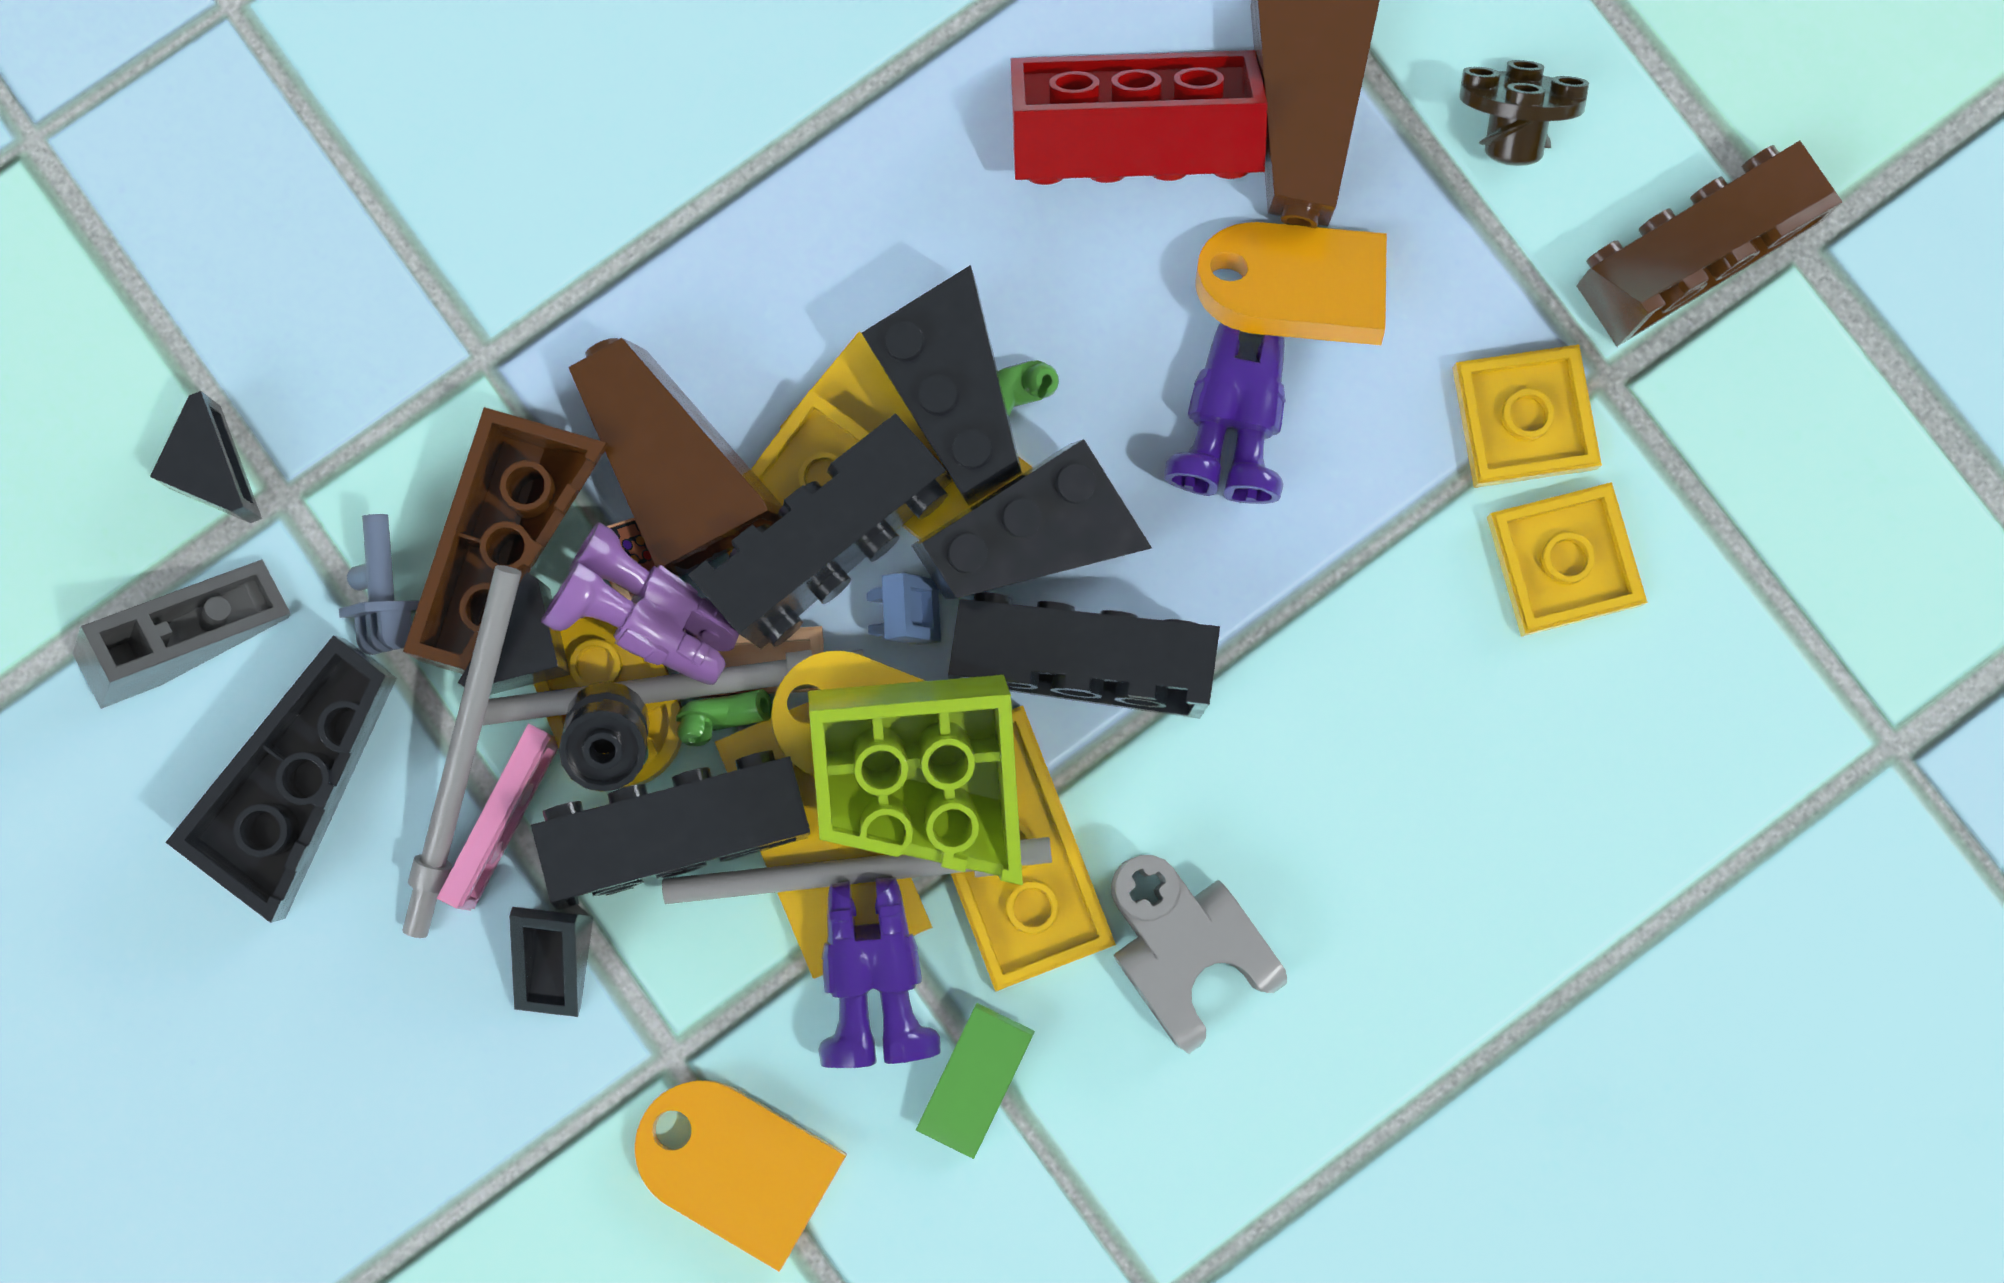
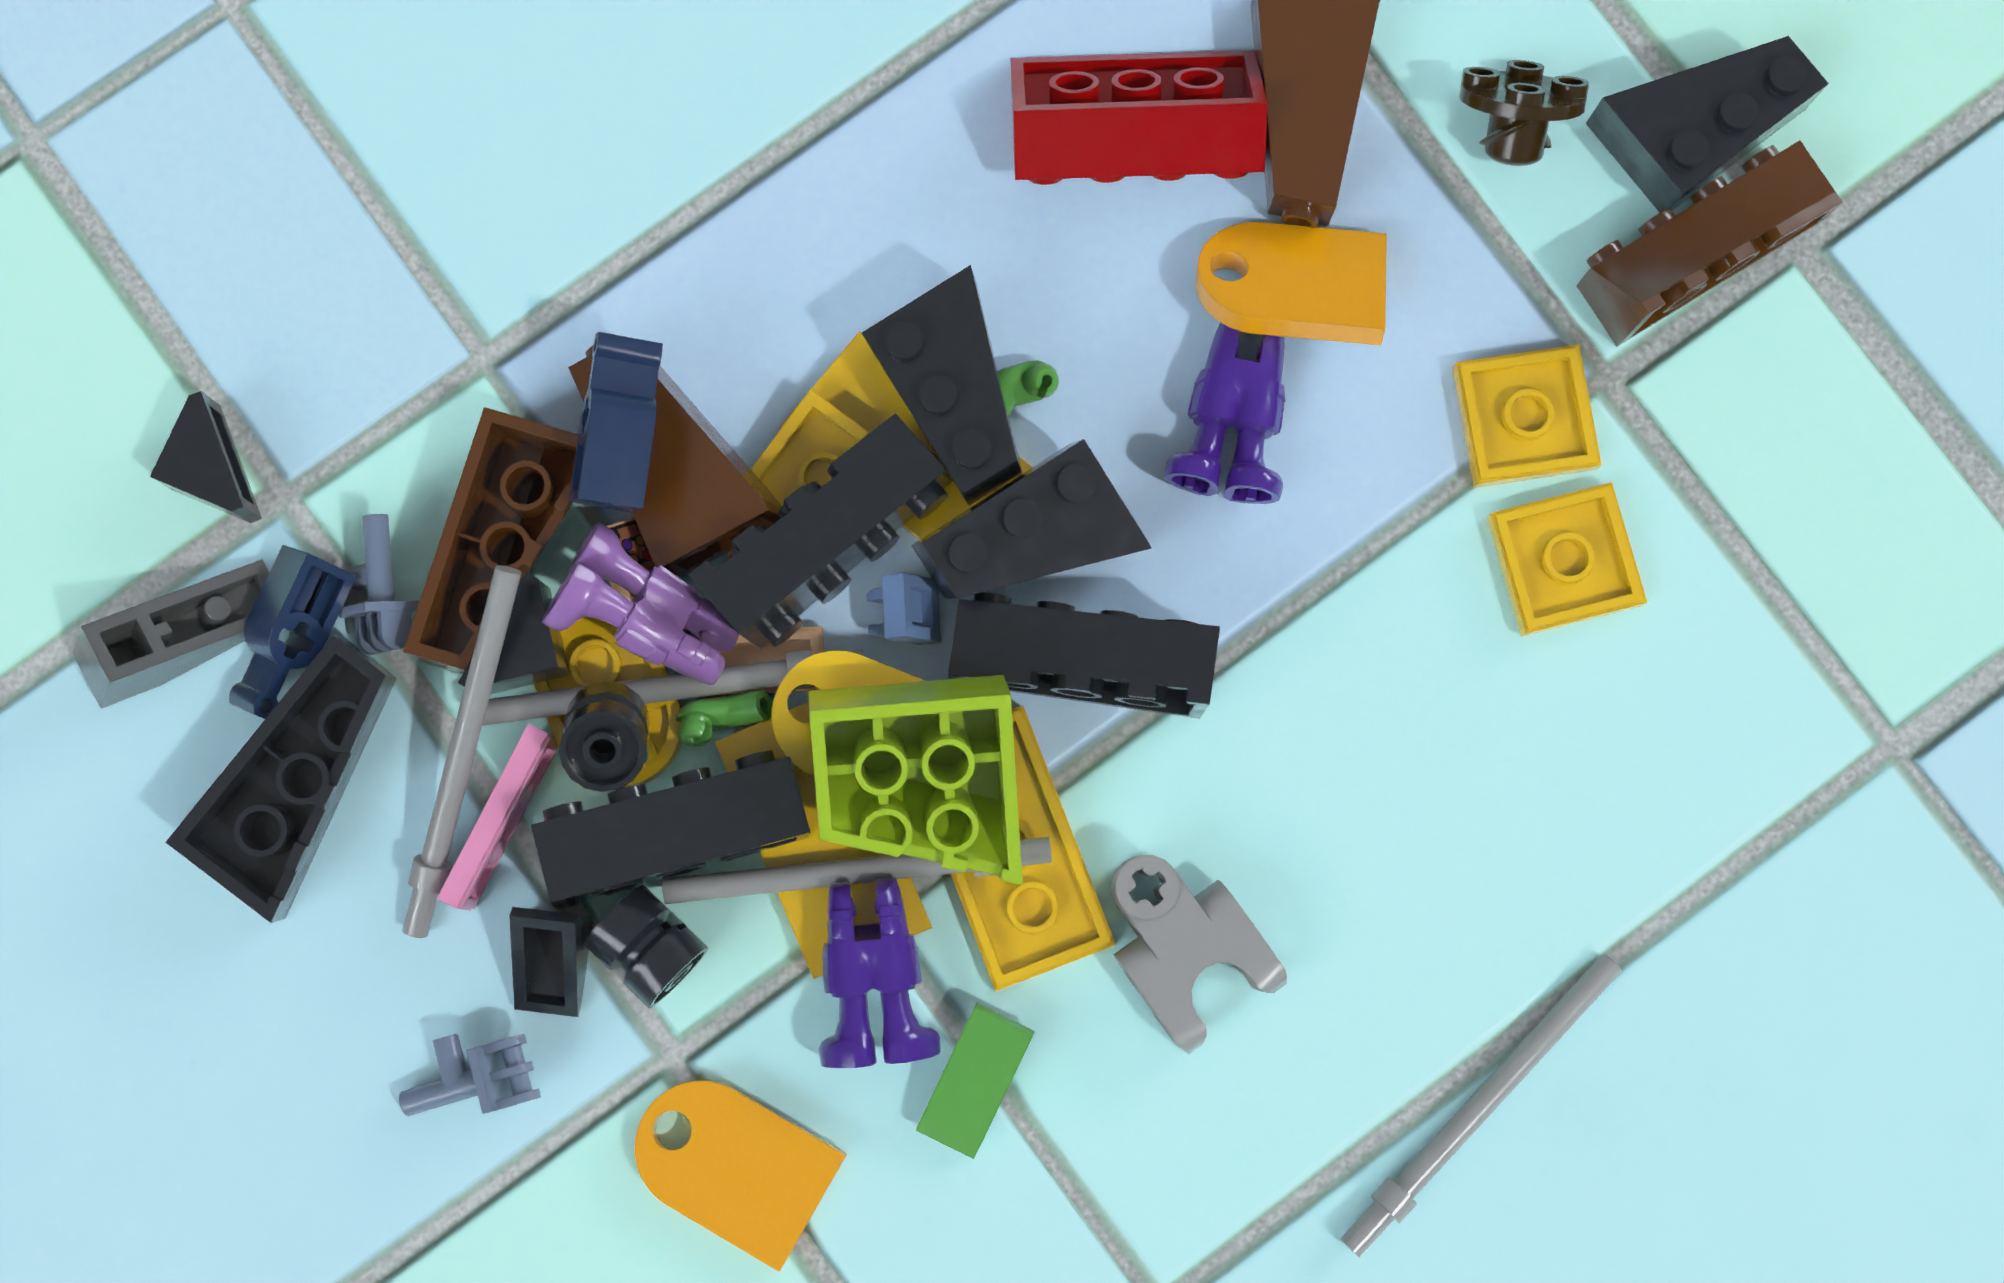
(303, 598): none -> dark blue piece
(496, 1076): none -> sand blue arm
(617, 424): none -> dark blue piece
(646, 946): none -> black wheel
(1396, 1197): none -> light grey bar
(1704, 119): none -> black wedge

